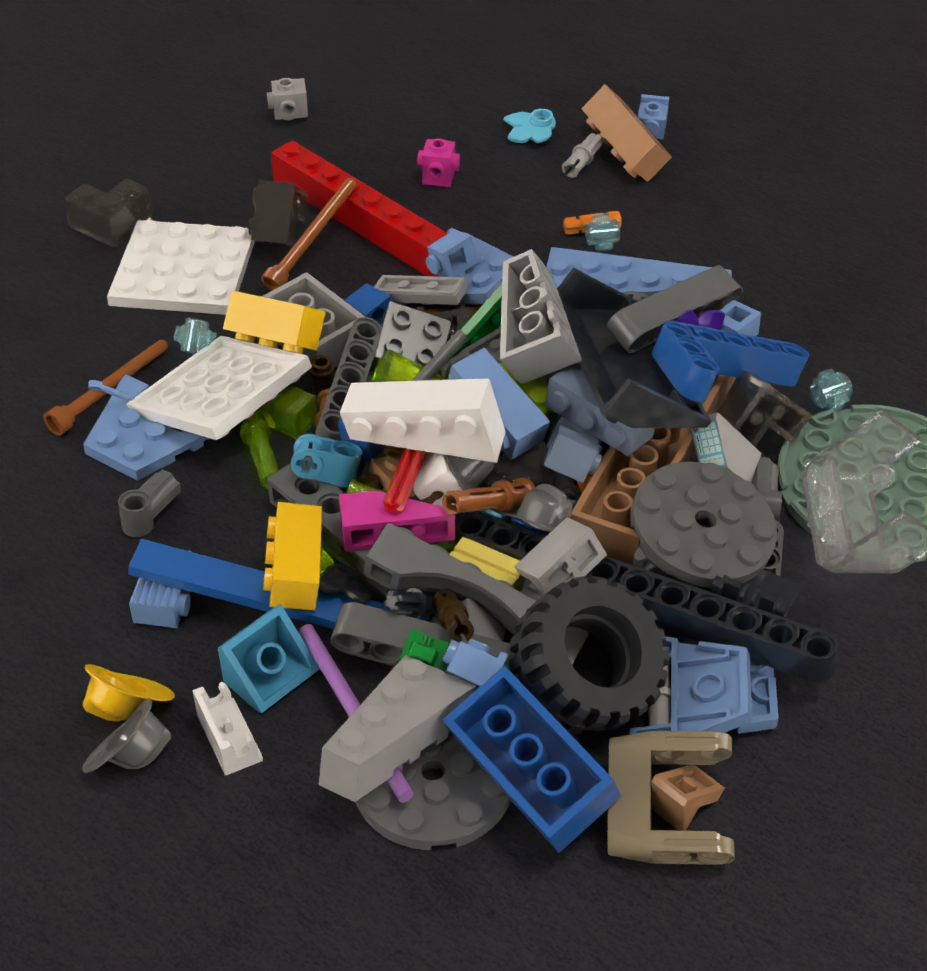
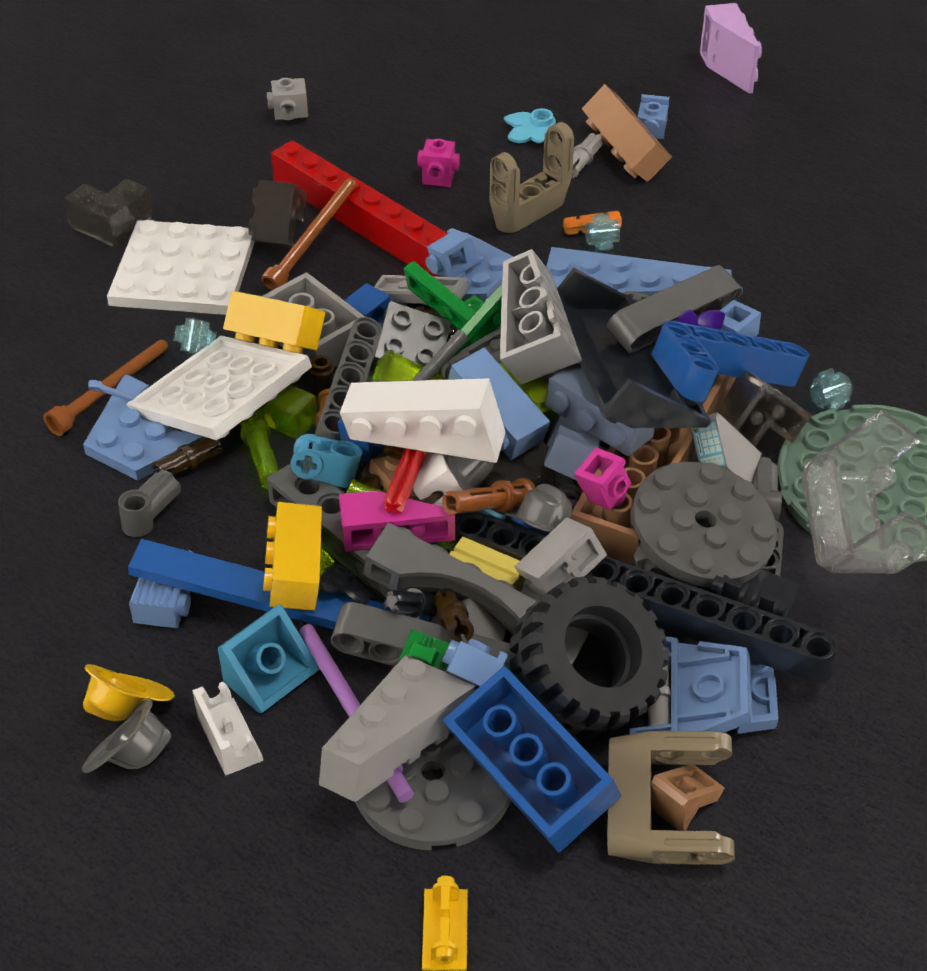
(188, 456): none -> dark brown pin
(440, 297): none -> green hinge
(445, 927): none -> yellow hinge
(538, 195): none -> dark tan connector
(608, 488): none -> dark pink brick
(730, 45): none -> lavender slope

